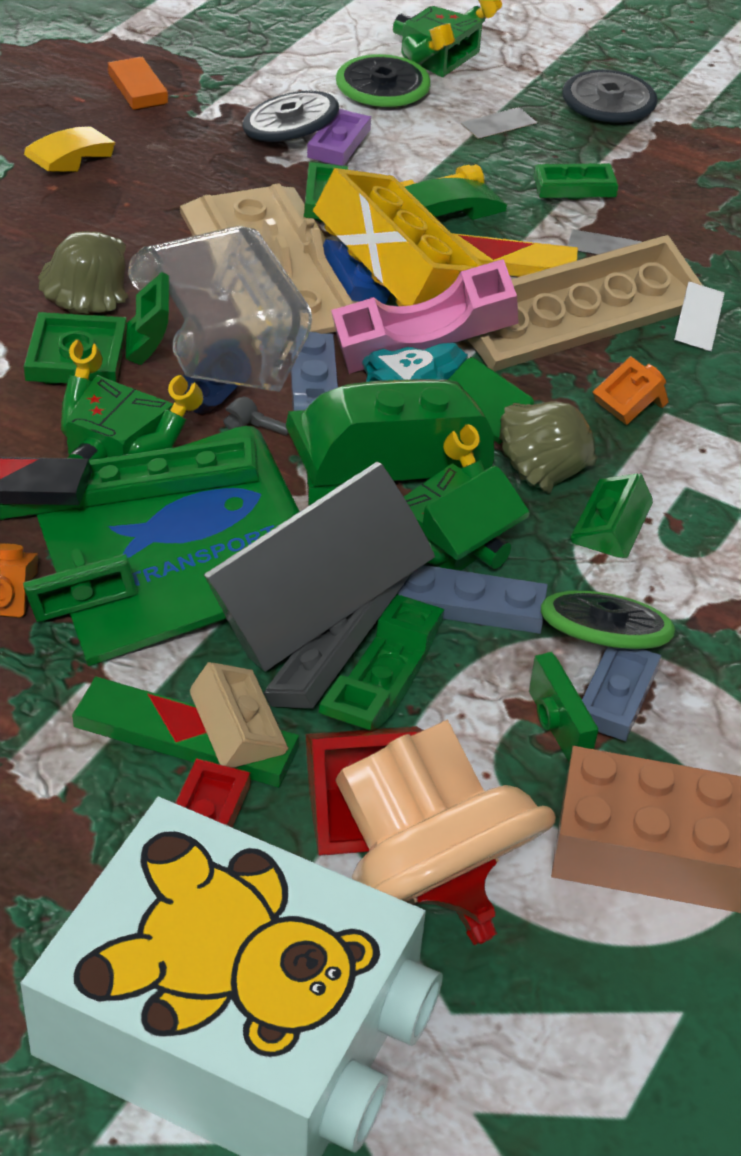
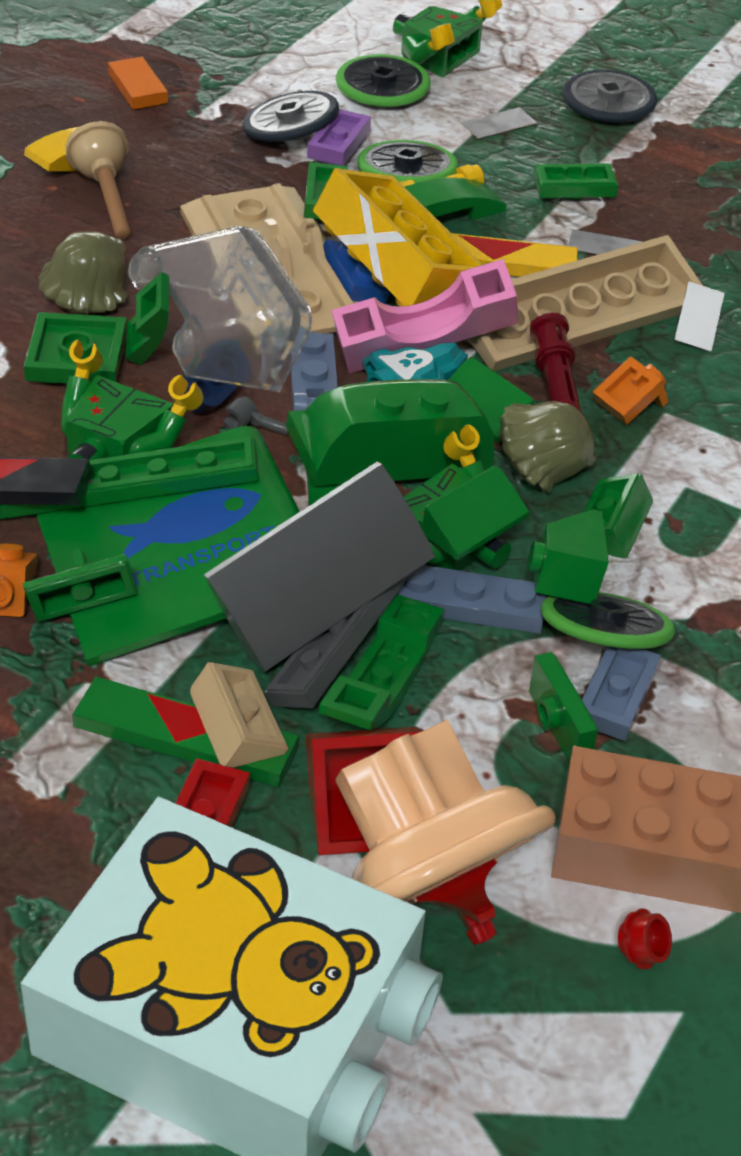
(99, 153): none -> tan piece
(408, 160): none -> wheel
(555, 356): none -> dark red pin
(571, 557): none -> green slope
(645, 938): none -> red plate

